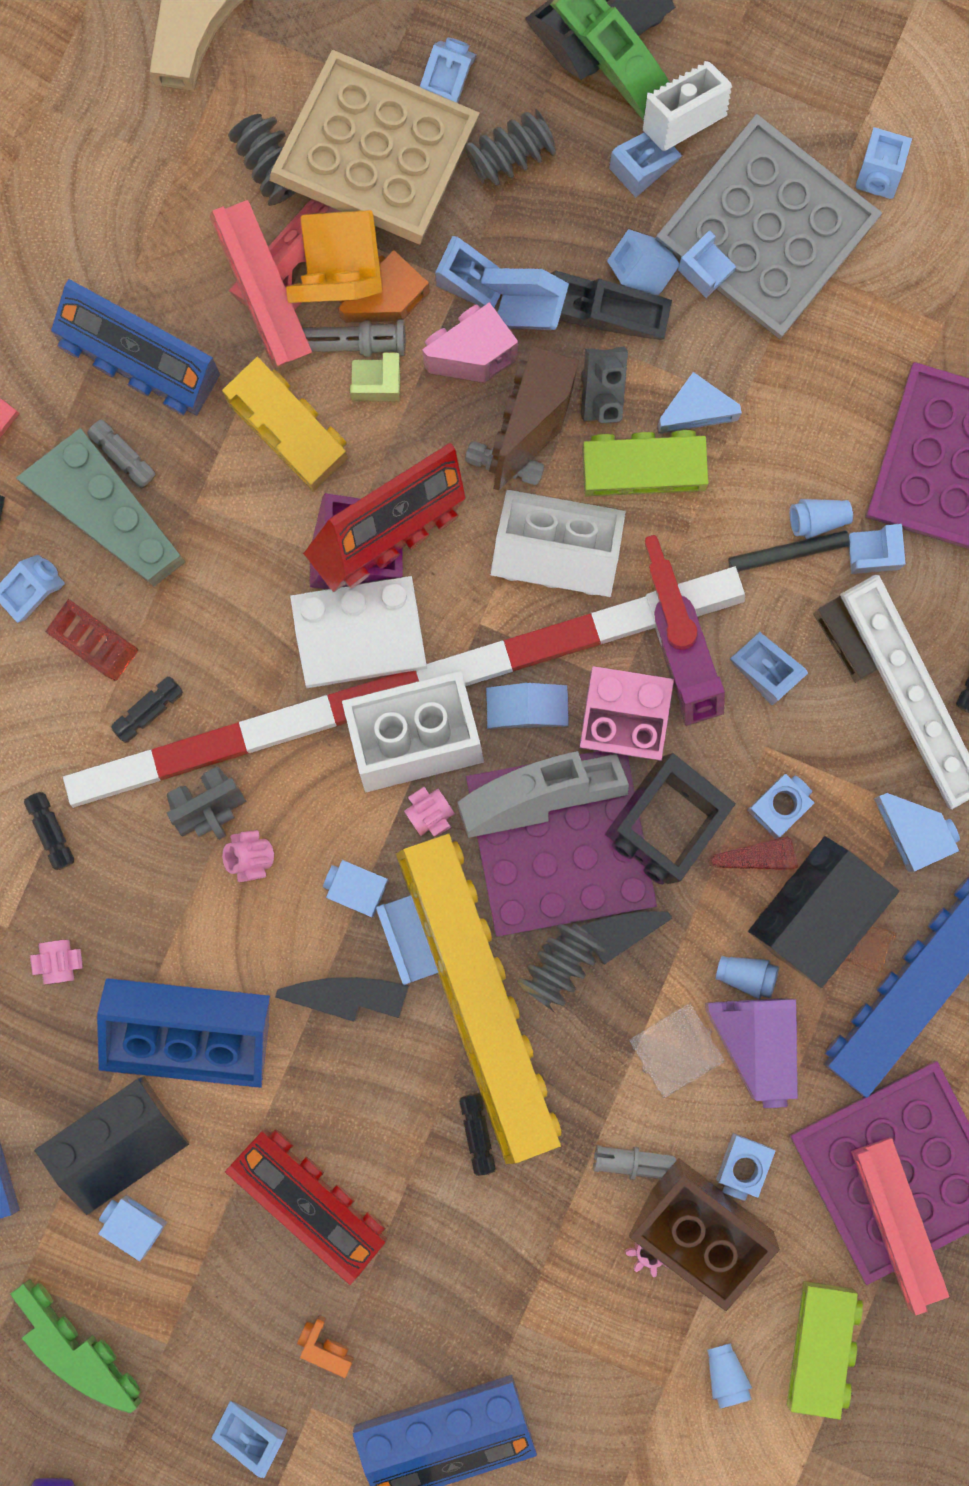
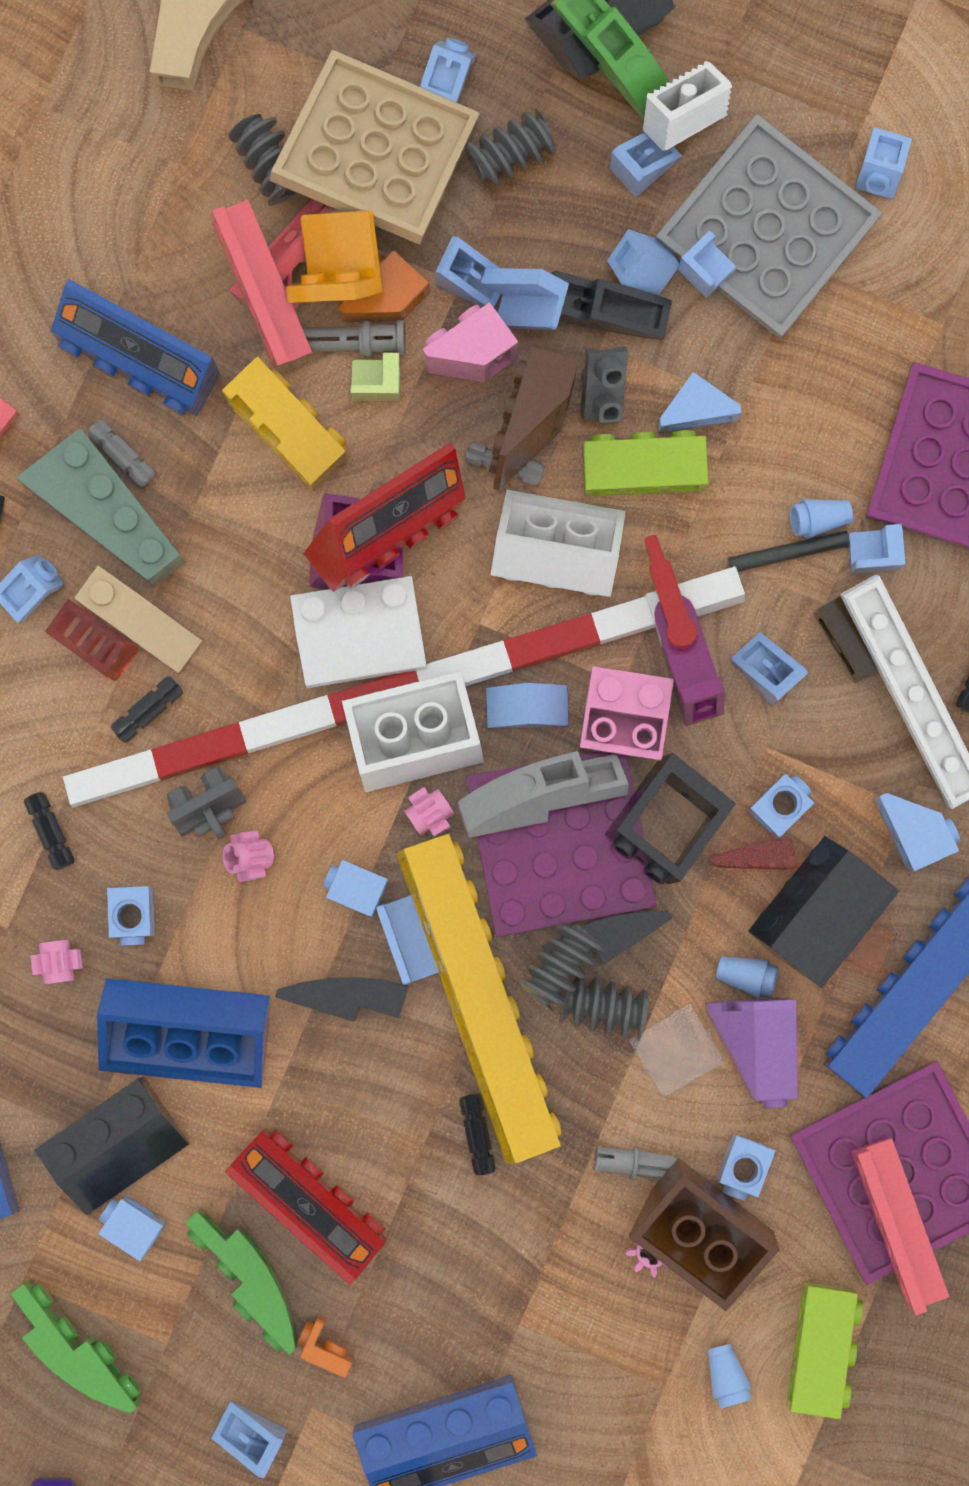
(119, 899): none -> light blue brick
(138, 619): none -> tan slope
(261, 1291): none -> bright green slope
(606, 1007): none -> dark grey piece

